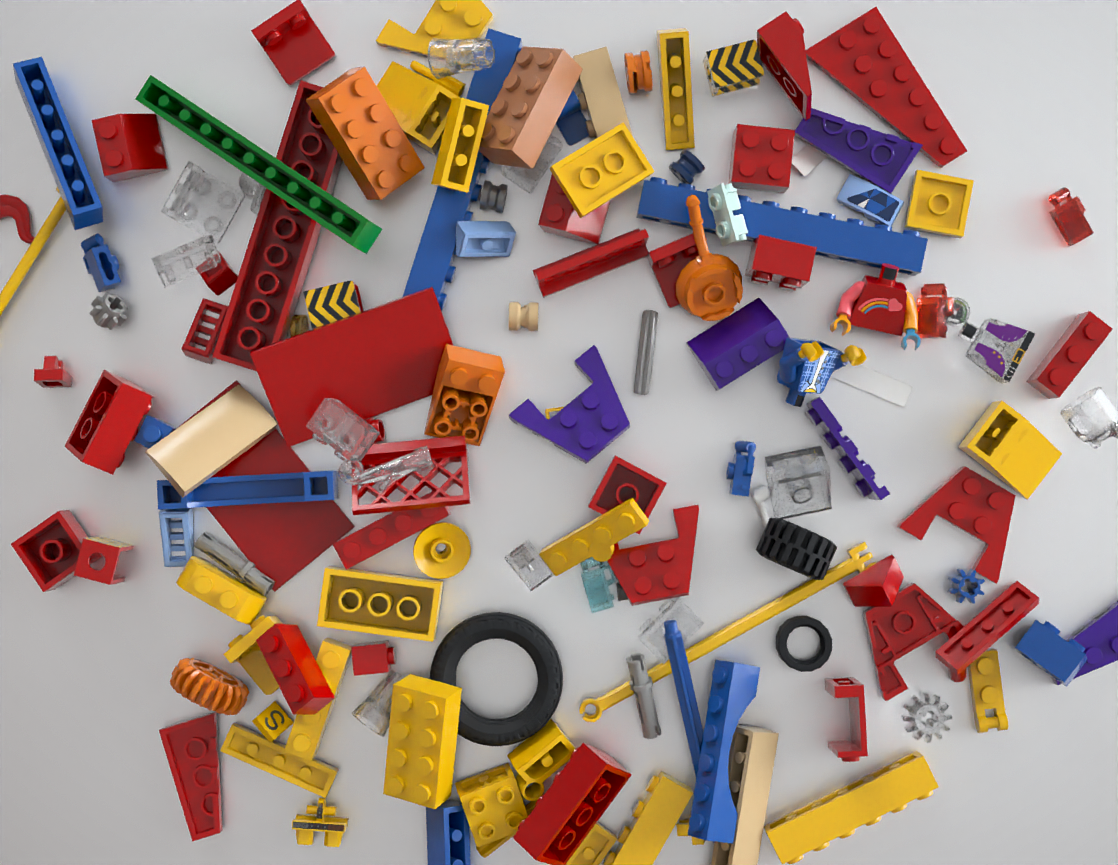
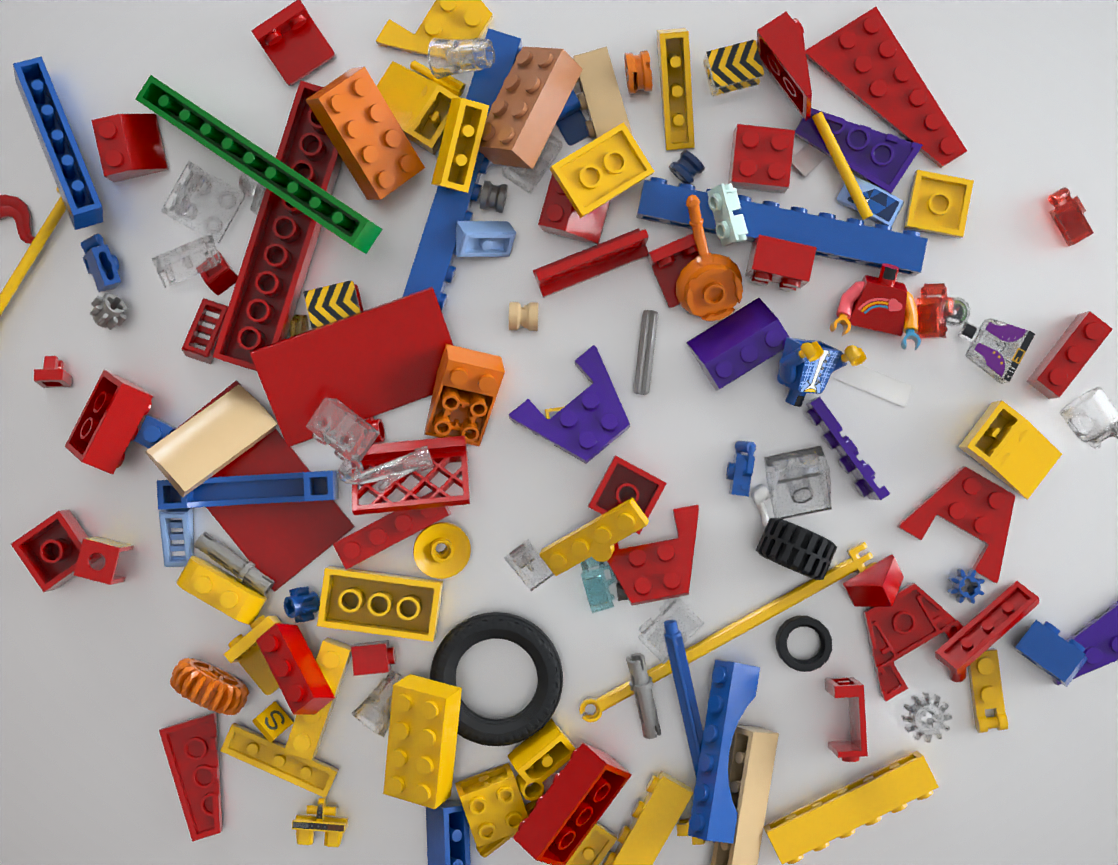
(301, 604): none -> blue gear
(842, 166): none -> yellow bar

